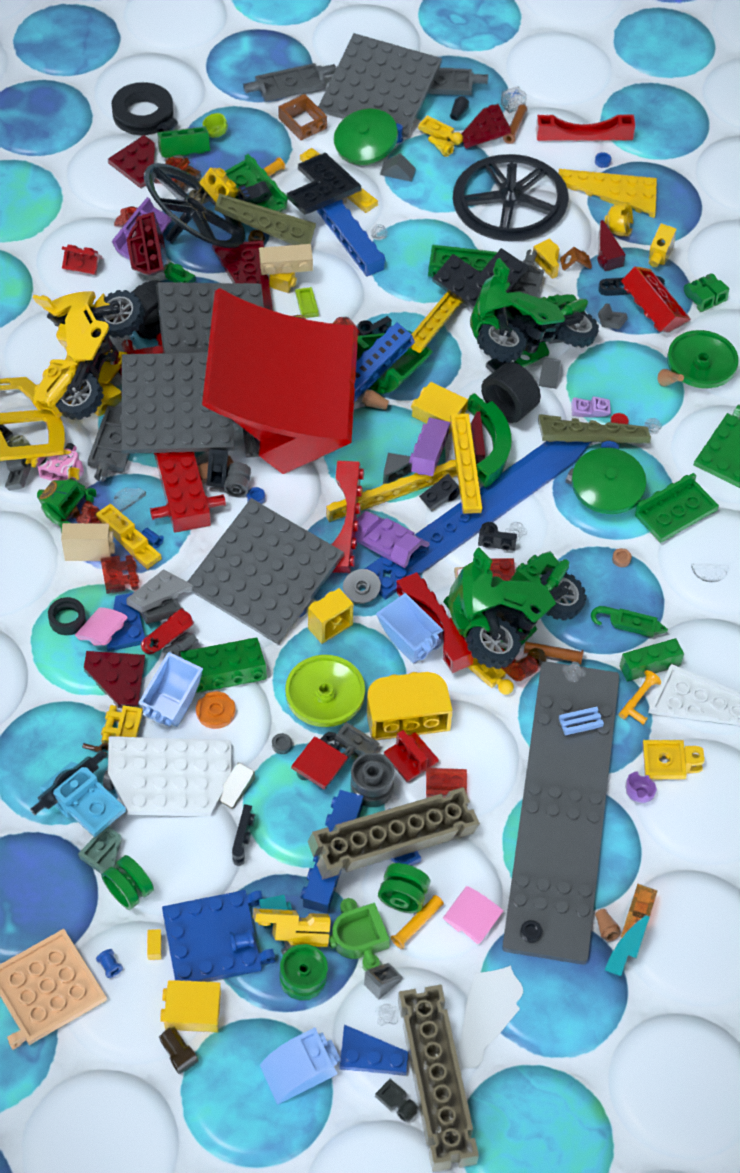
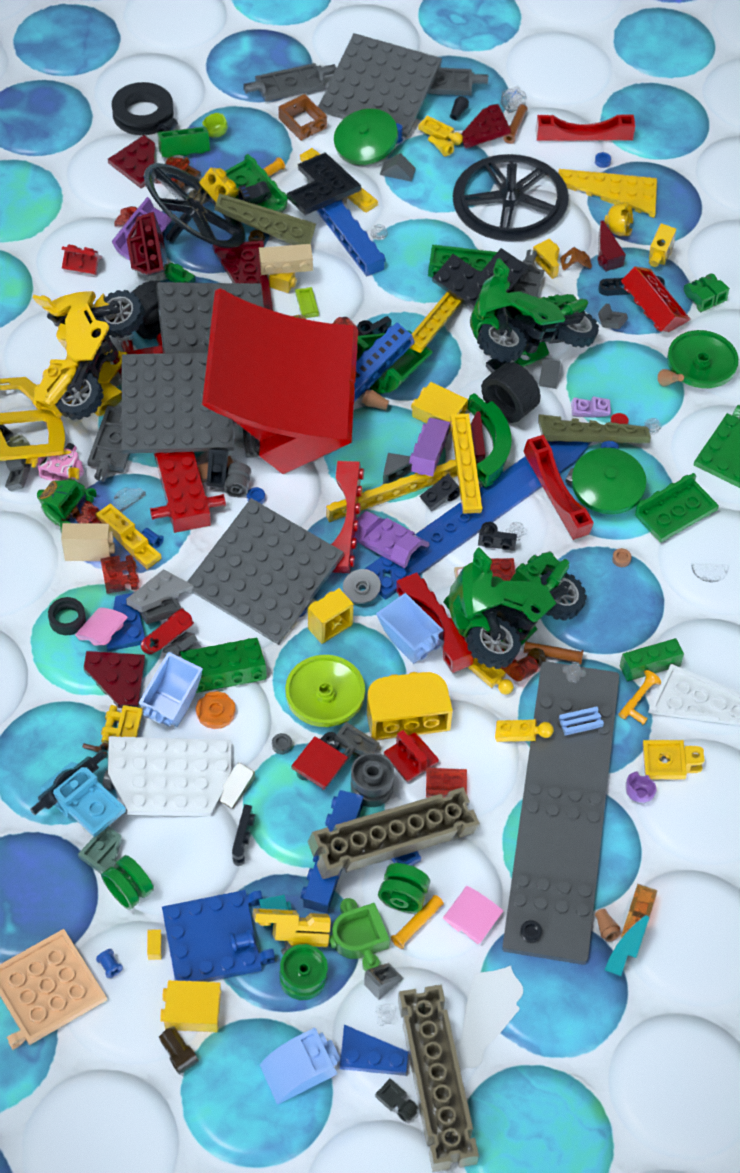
(521, 730): none -> yellow plate
(572, 514): none -> red arch
(630, 621): green plate -> none

